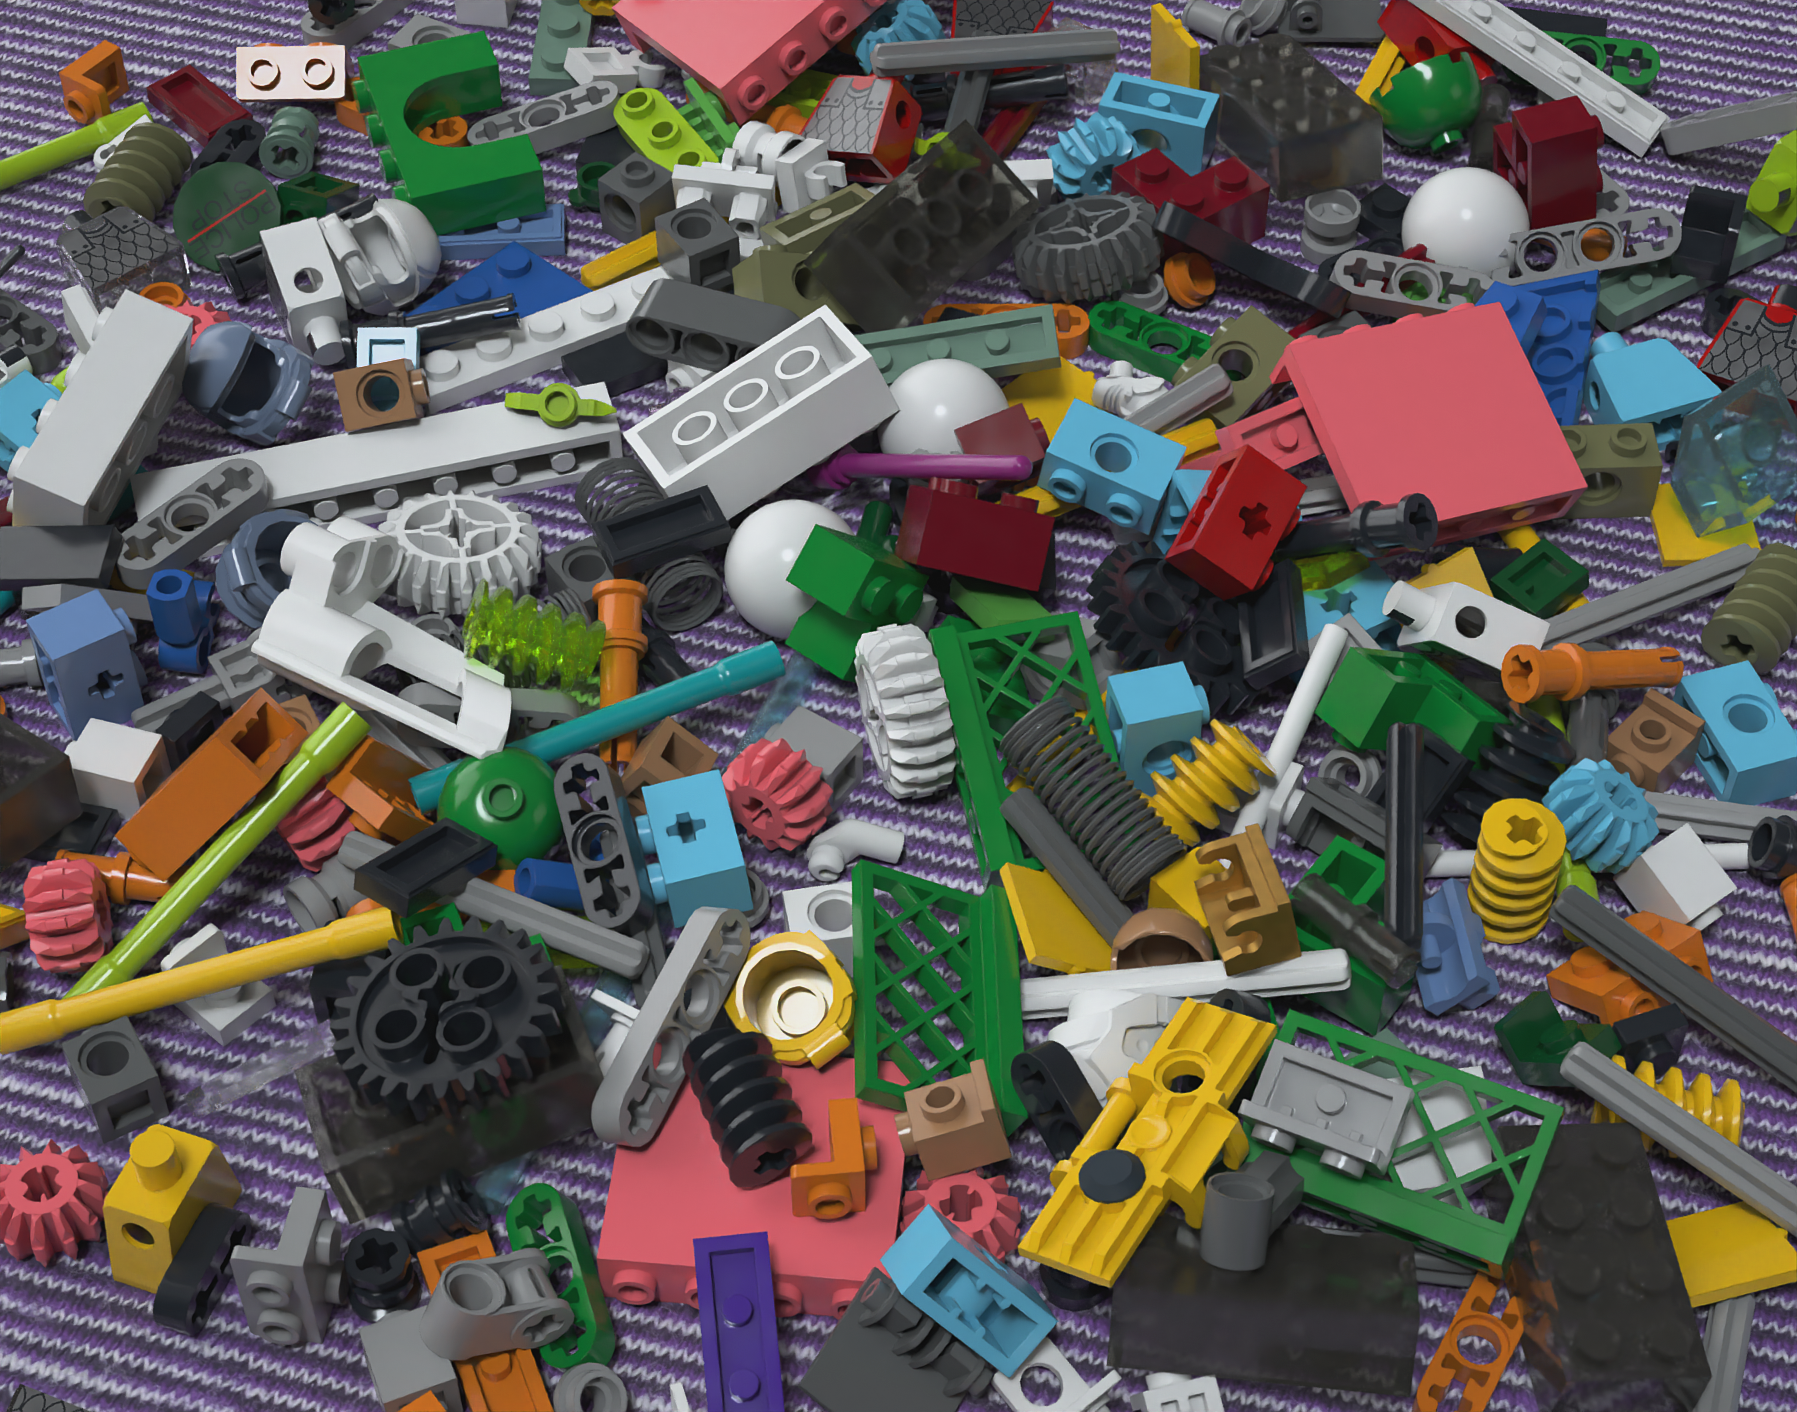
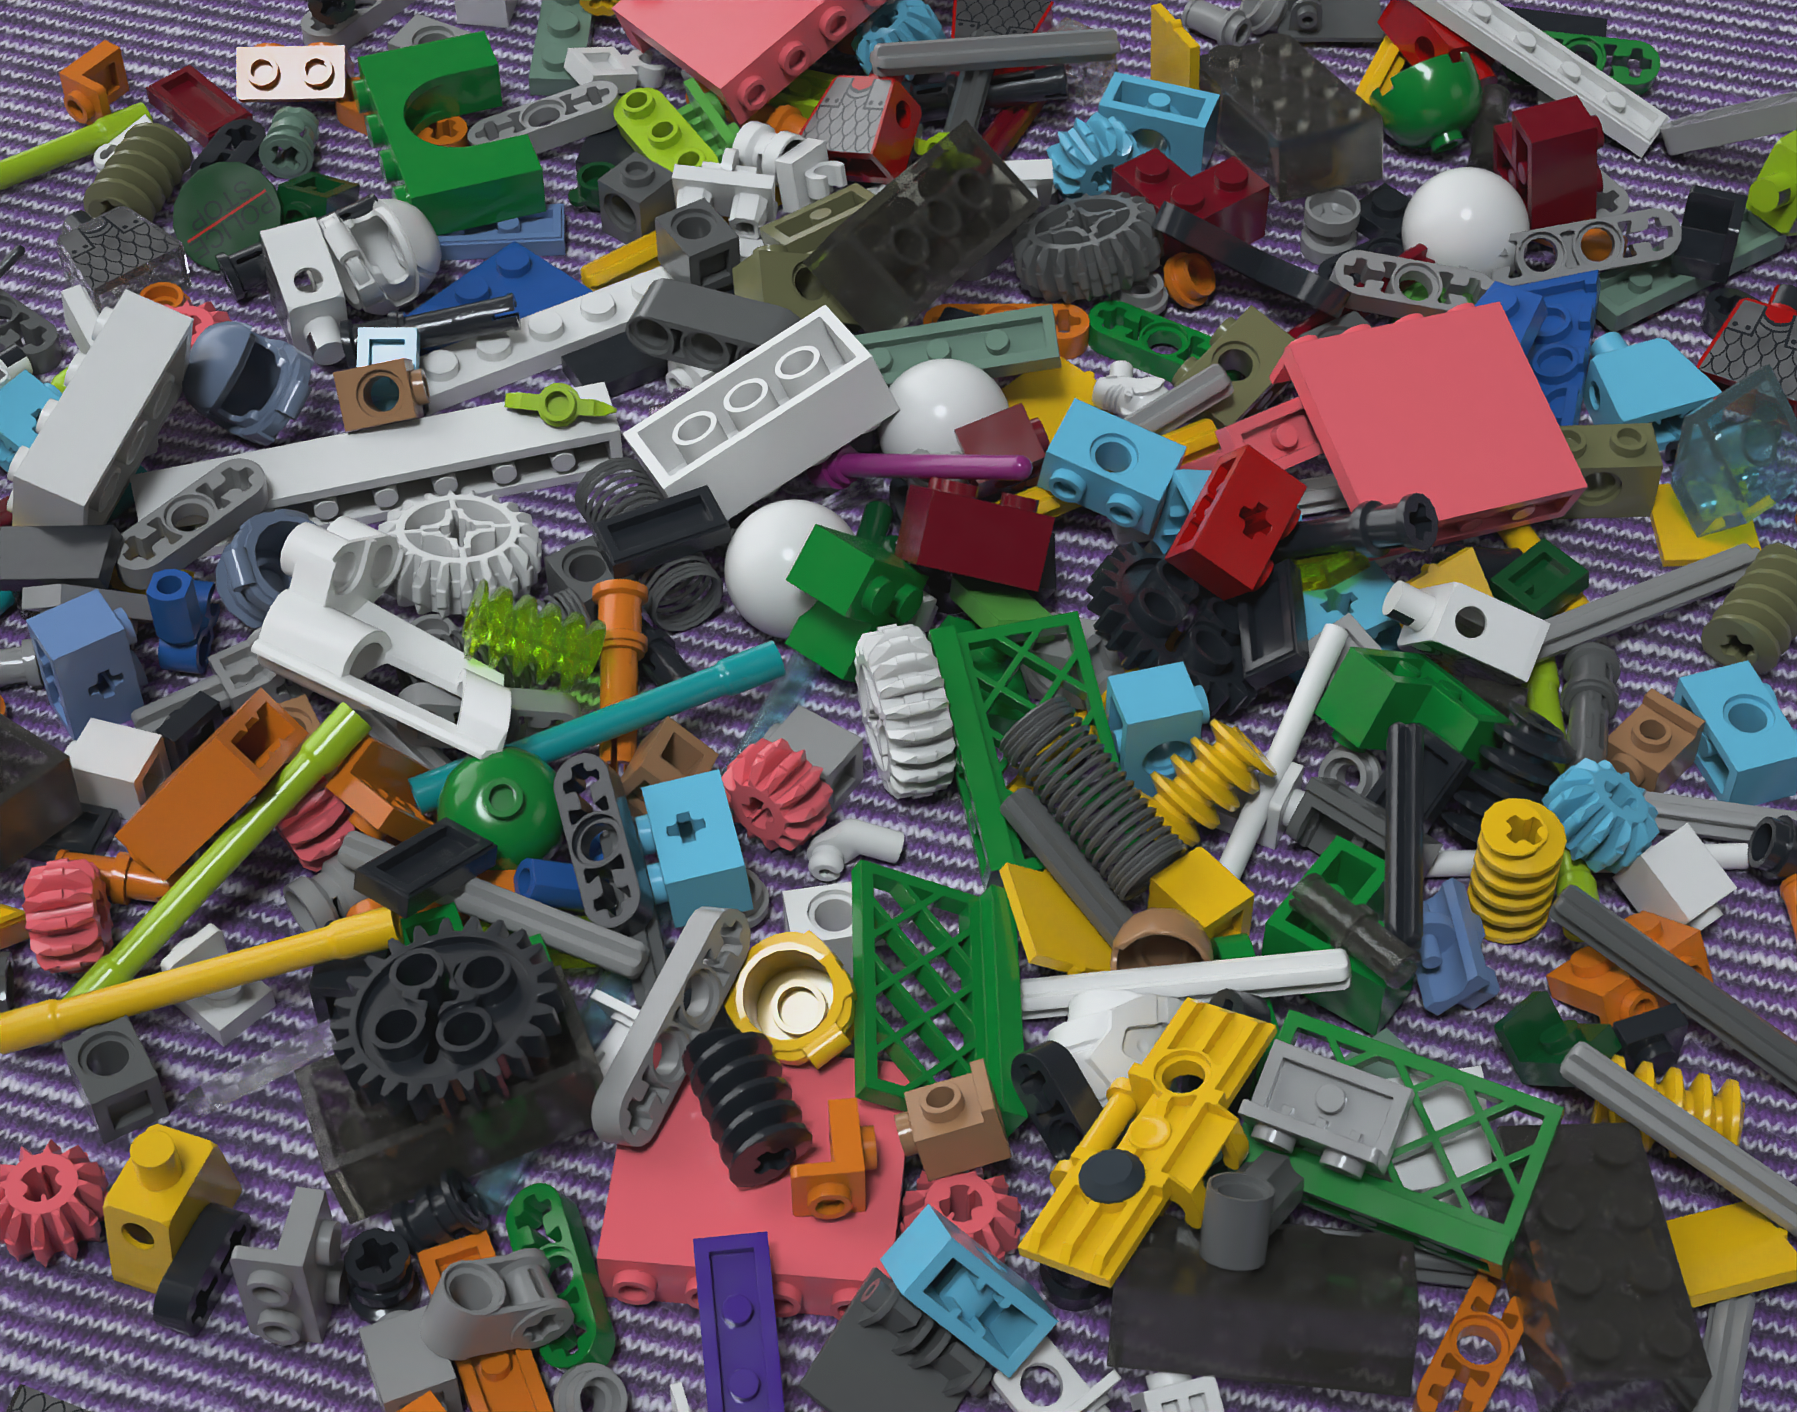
(1247, 904): pearl gold hinge -> none
(1571, 671): orange pin -> none

